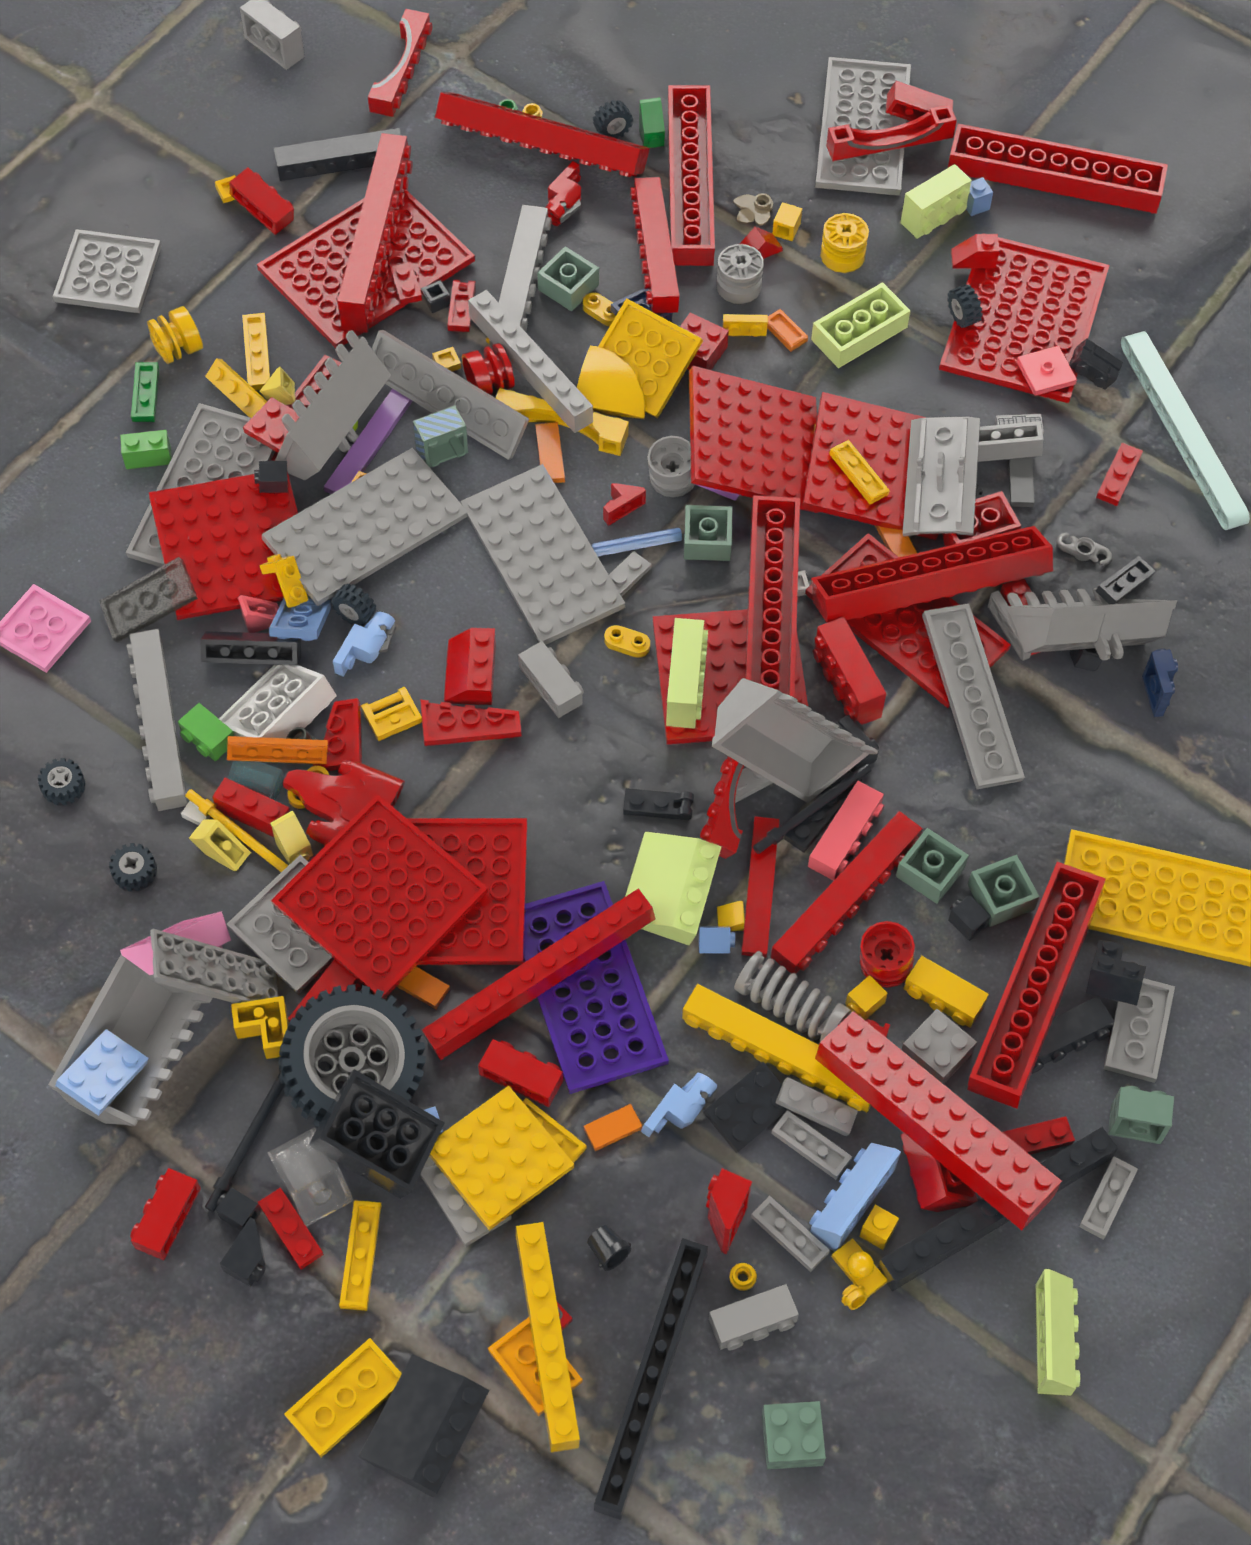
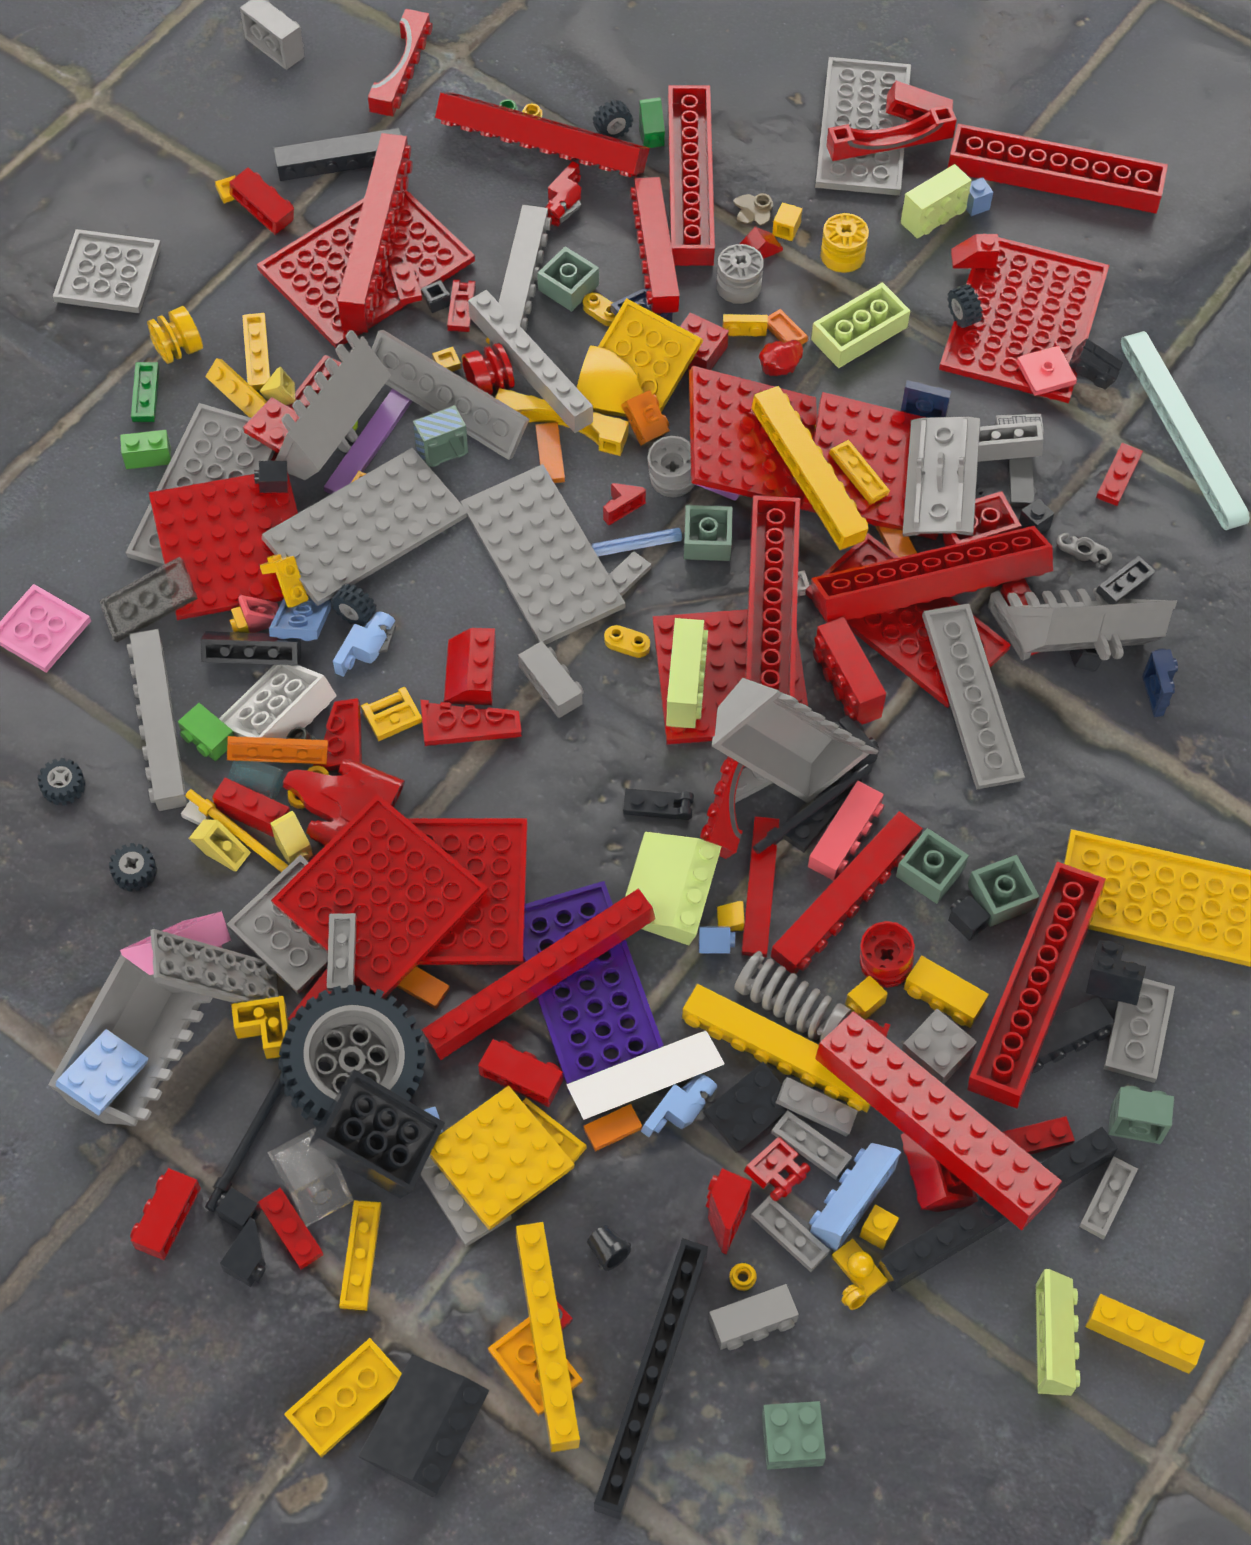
(238, 622): none -> yellow plate
(341, 951): none -> light grey plate
(645, 417): none -> orange brick
(645, 1074): none -> white sticker
(771, 1162): none -> plate
(780, 357): none -> red hair
(810, 468): none -> yellow brick
(925, 400): none -> dark blue plate
(1036, 515): none -> black brick
(1145, 1333): none -> yellow brick

